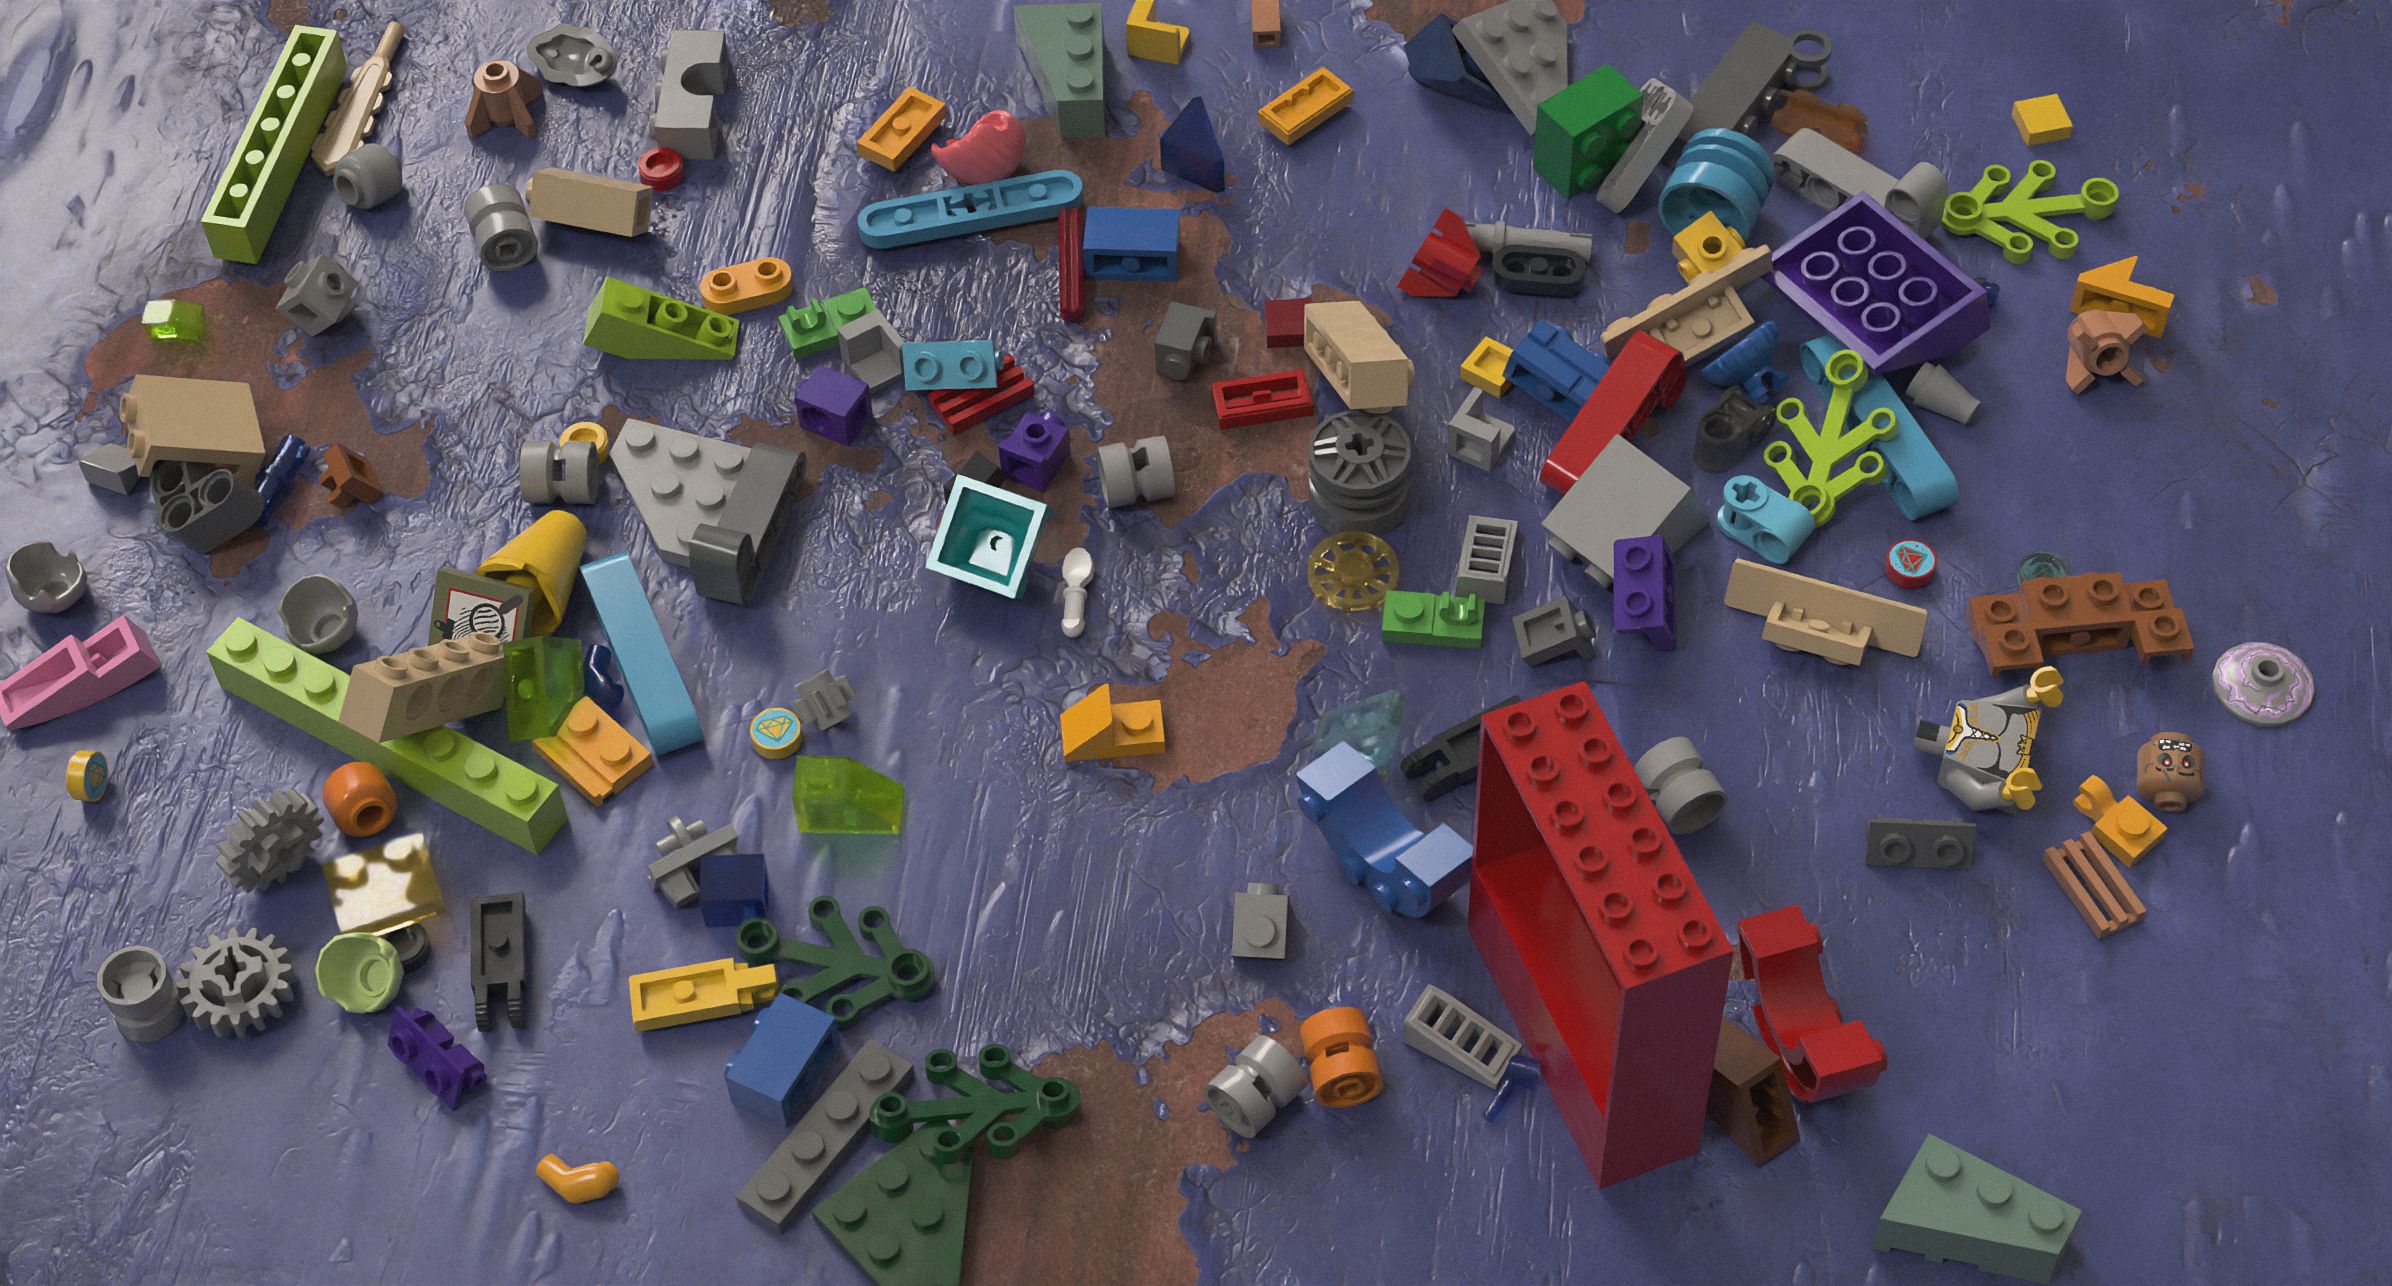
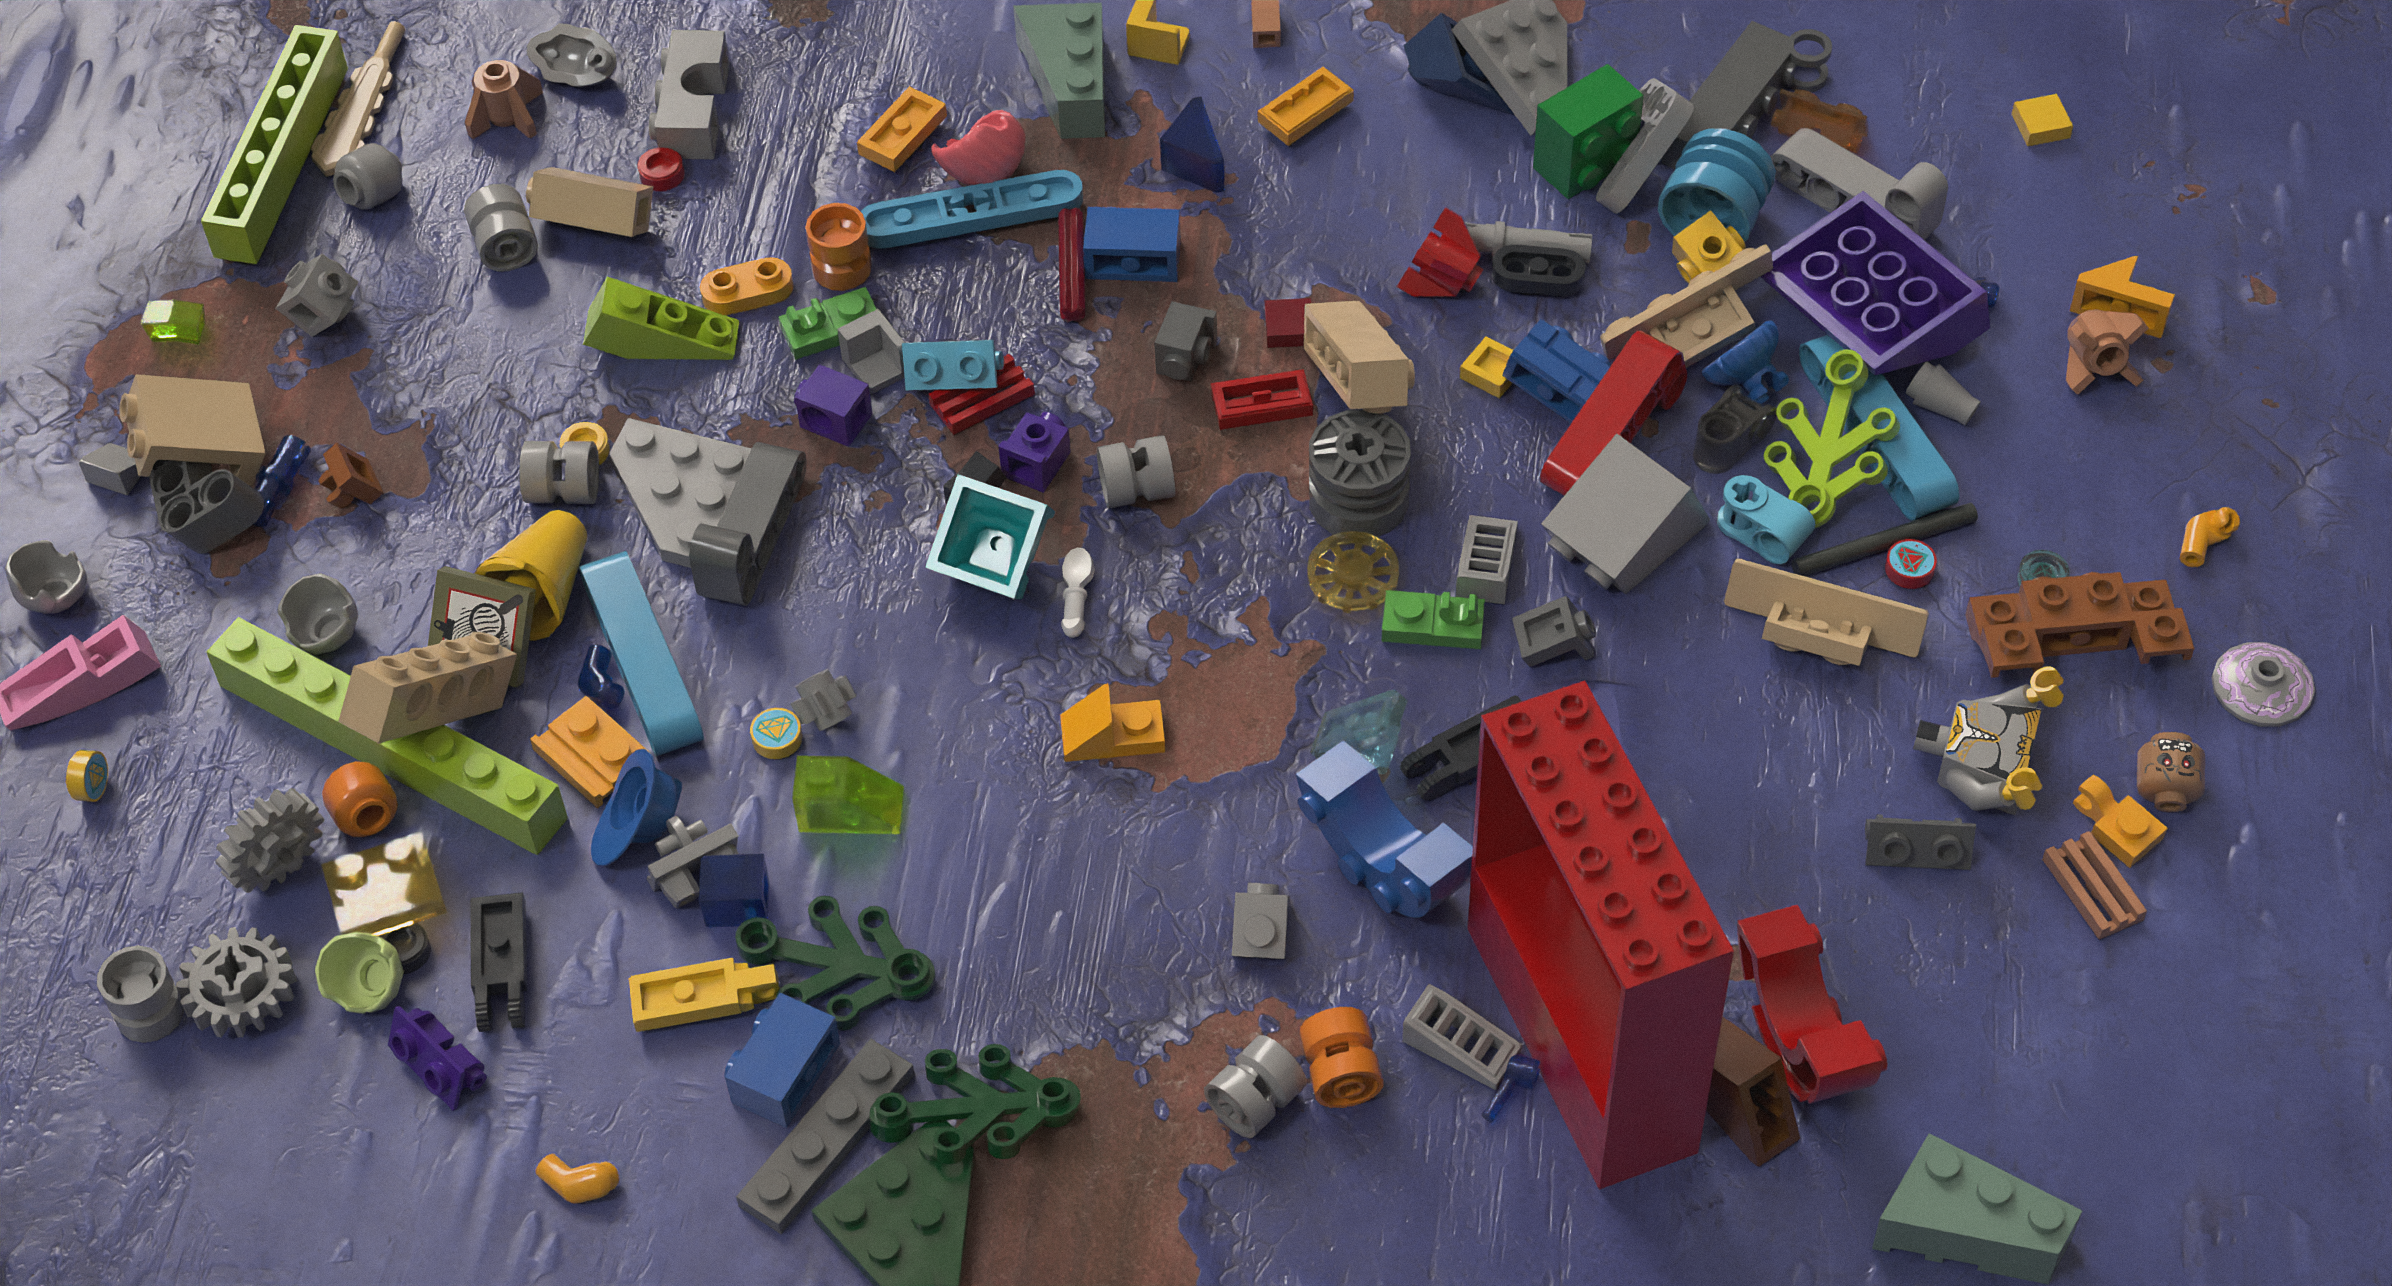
(541, 685): clear neon green slope -> none
(637, 808): none -> blue piece
(838, 246): none -> orange wheel
(1478, 436): light grey panel -> none
(1645, 590): dark purple bracket -> none
(1679, 784): light grey wheel -> none
(1884, 540): none -> pearl dark grey bar
(1968, 213): lime plant -> none
(2207, 530): none -> light orange arm

